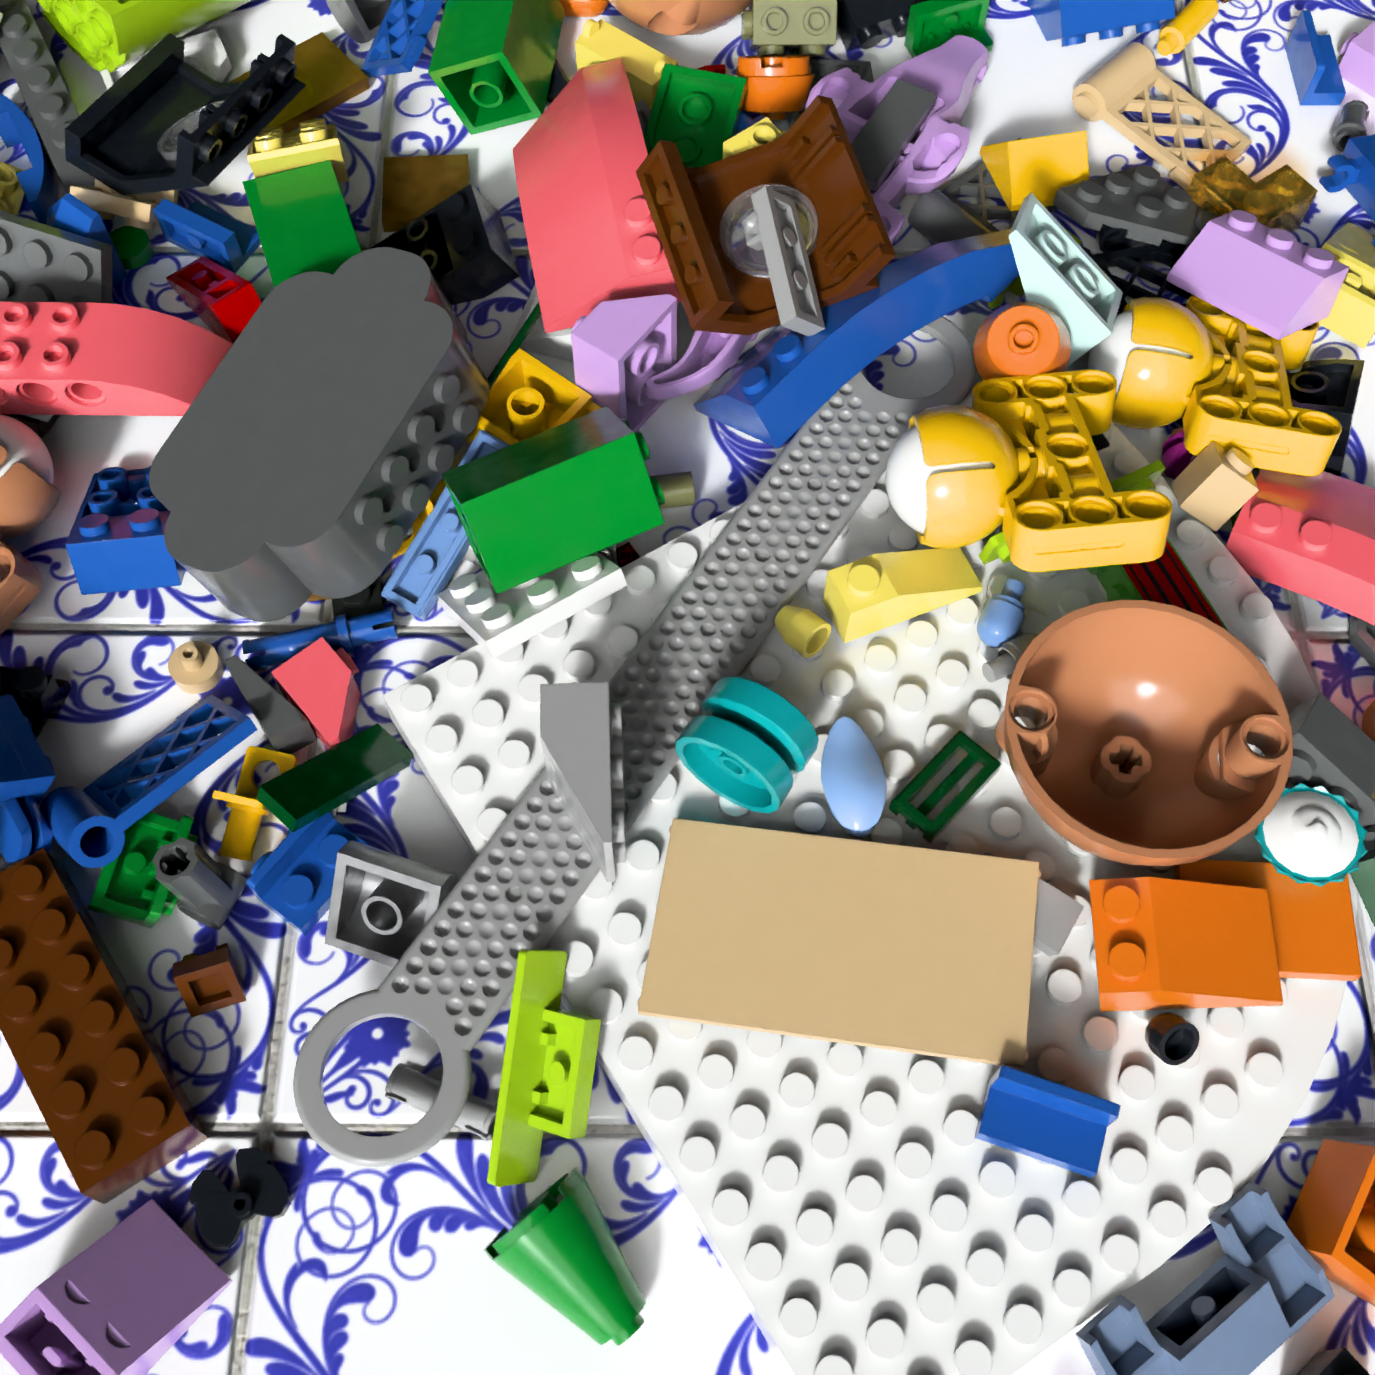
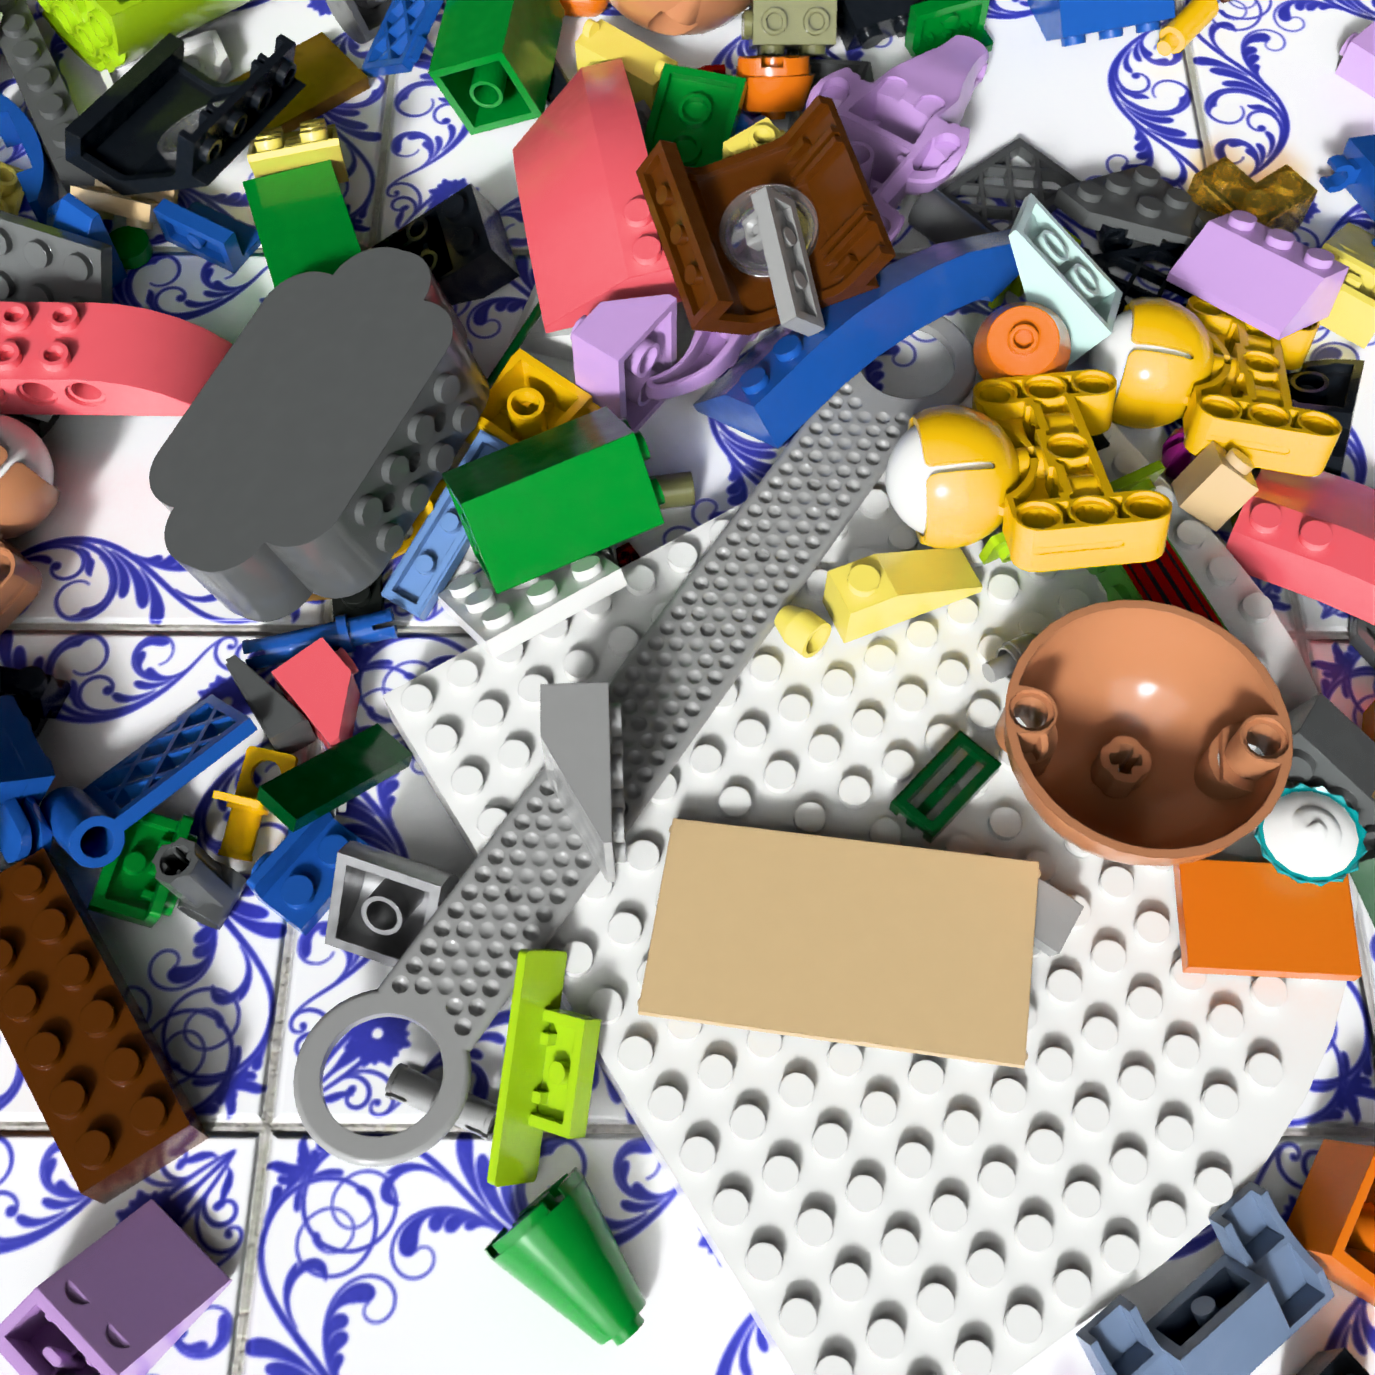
(121, 536): blue slope -> none
(195, 667): tan tile -> none
(209, 981): reddish brown tile -> none
(216, 296): red slope -> none
(261, 1193): black piece -> none
(419, 184): pearl gold tile -> none
(747, 744): teal wheel -> none
(853, 778): light blue arm -> none
(891, 130): dark grey tile -> none
(1002, 615): medium blue cylinder -> none
(1037, 166): yellow slope -> none
(1045, 1120): blue panel -> none
(1130, 76): tan piece -> none
(1171, 1038): black hinge -> none
(1182, 945): orange slope -> none
(1313, 65): blue panel -> none
(1352, 123): dark grey pin -> none

